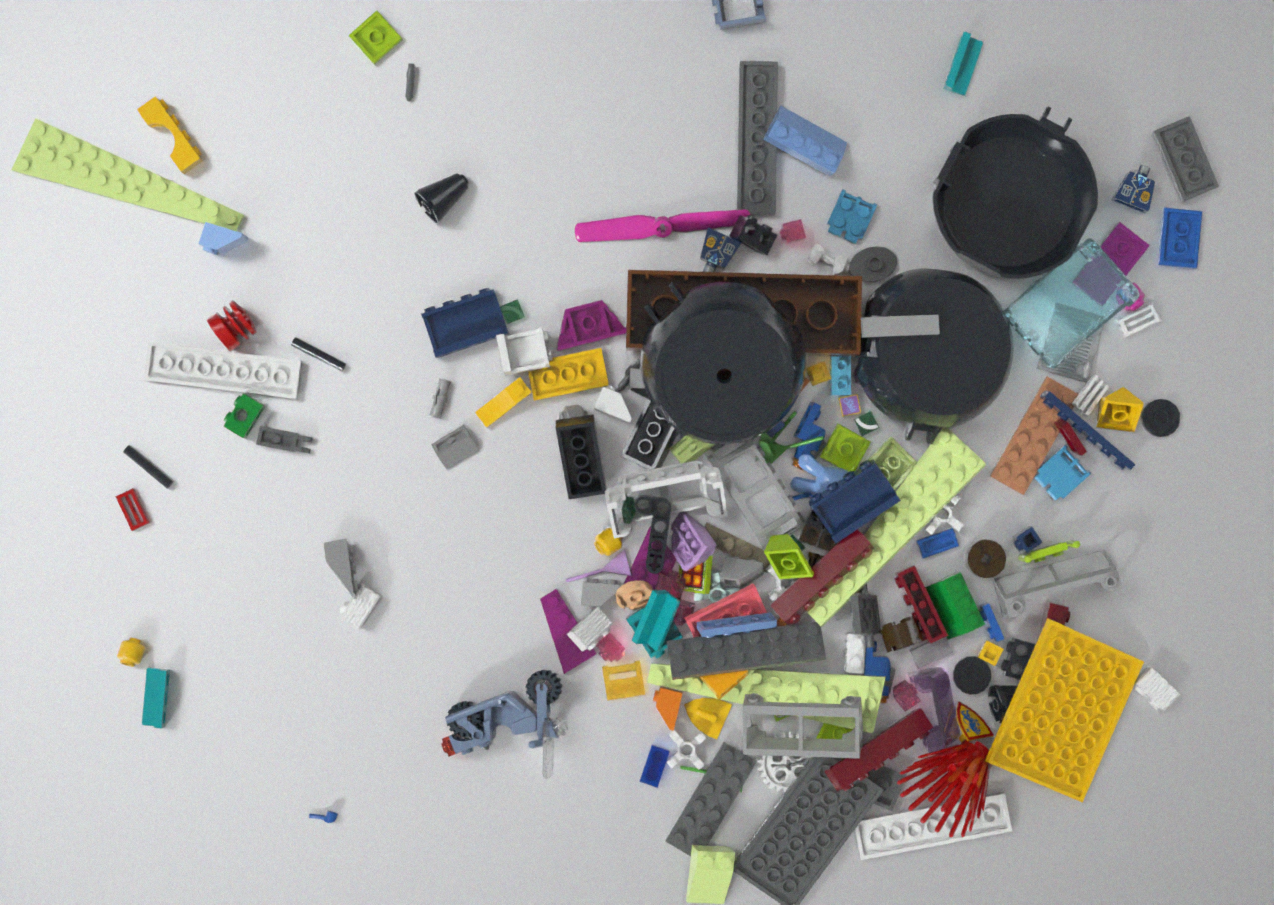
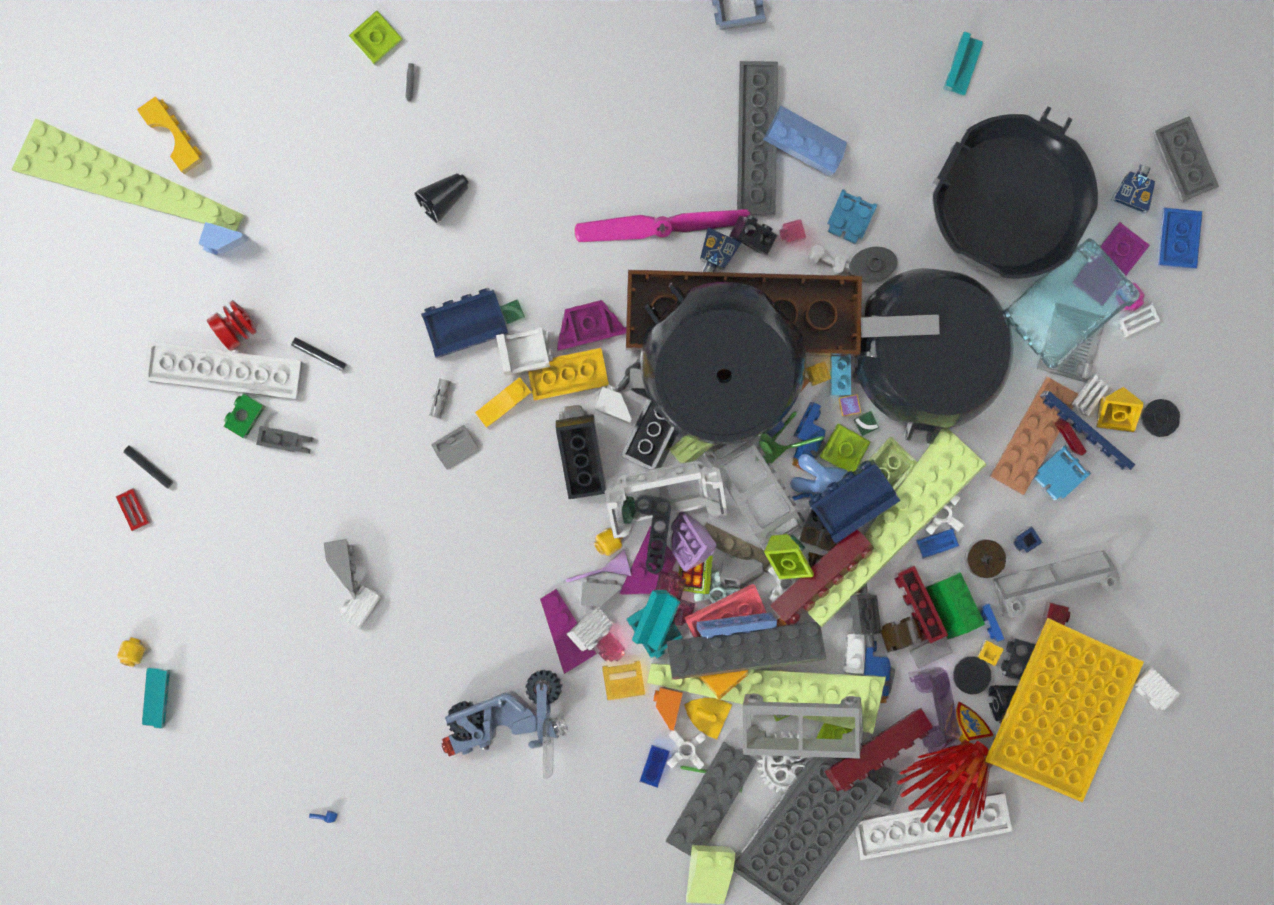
(633, 594): light nougat tile -> none
(905, 695): clear pink brick -> none
(1055, 549): lime plate -> none

